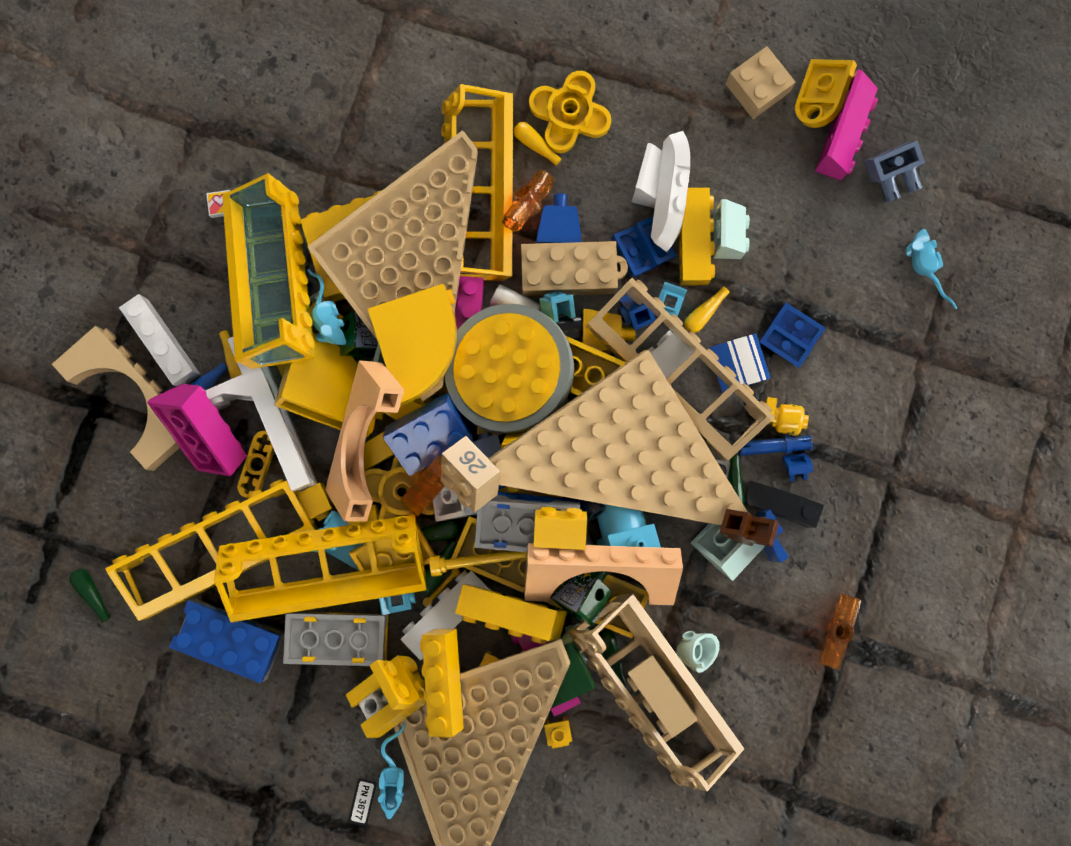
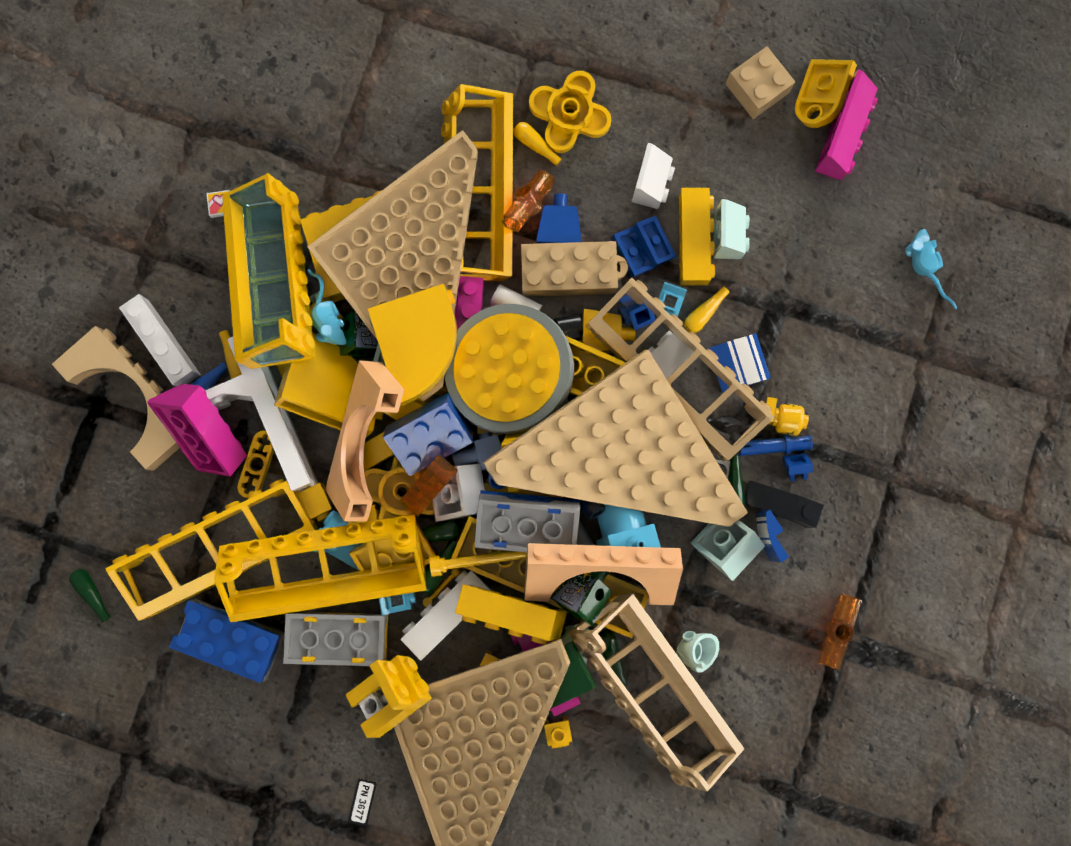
(390, 781): medium azure animal -> none
(442, 682): yellow brick -> none
(469, 474): tan brick -> none
(557, 303): medium azure window -> none
(560, 528): yellow brick -> none
(661, 696): tan wedge -> none
(671, 190): white brick -> none
(748, 529): reddish brown brick -> none
(792, 335): blue slope -> none
(898, 160): sand blue brick -> none

